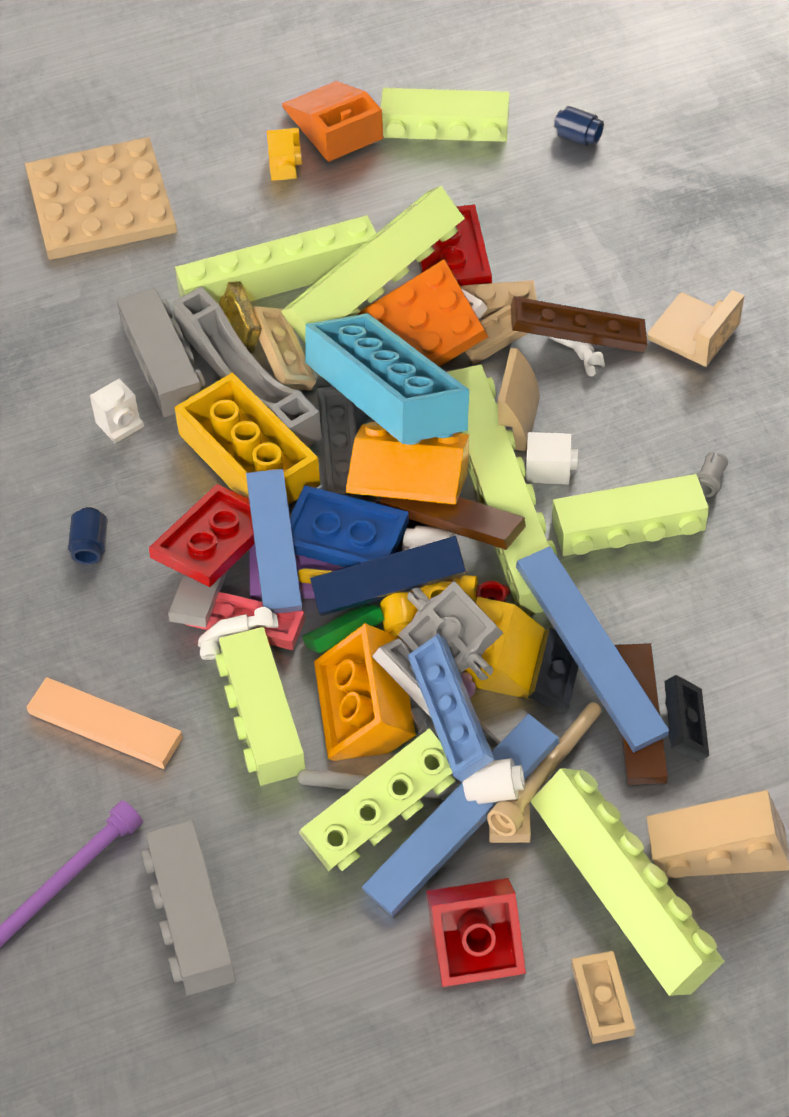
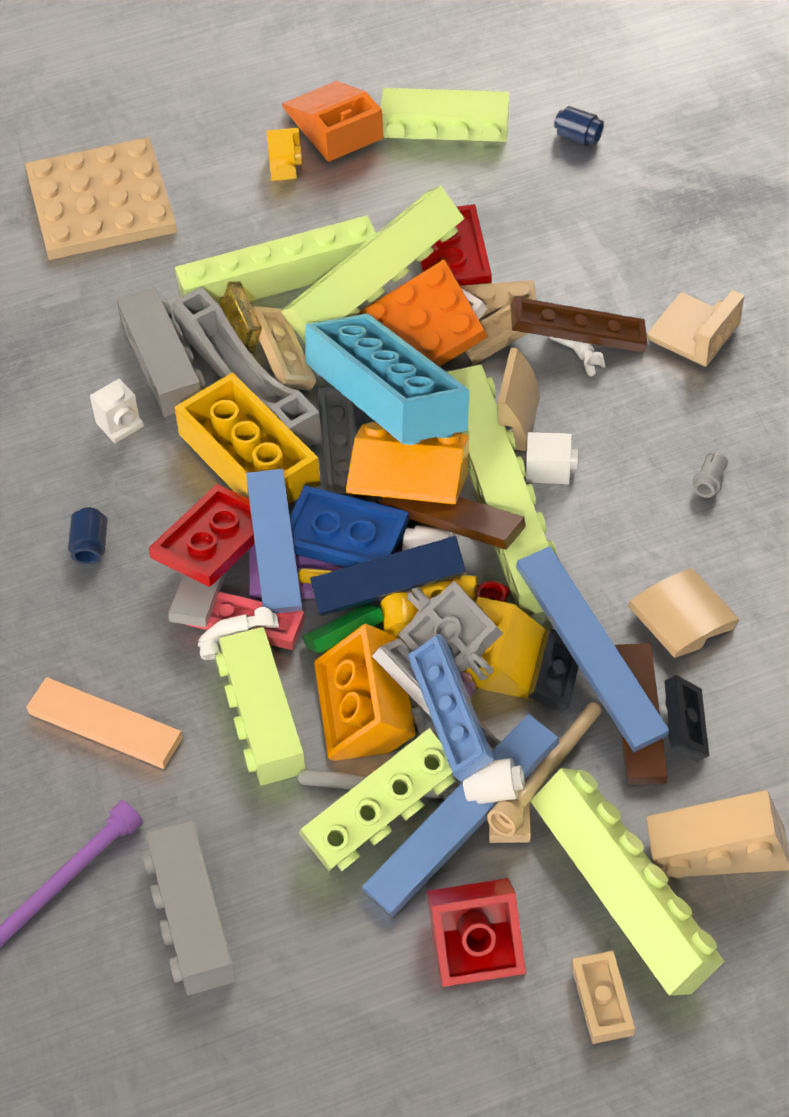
(629, 515): yellowish green brick -> none
(683, 612): none -> tan slope

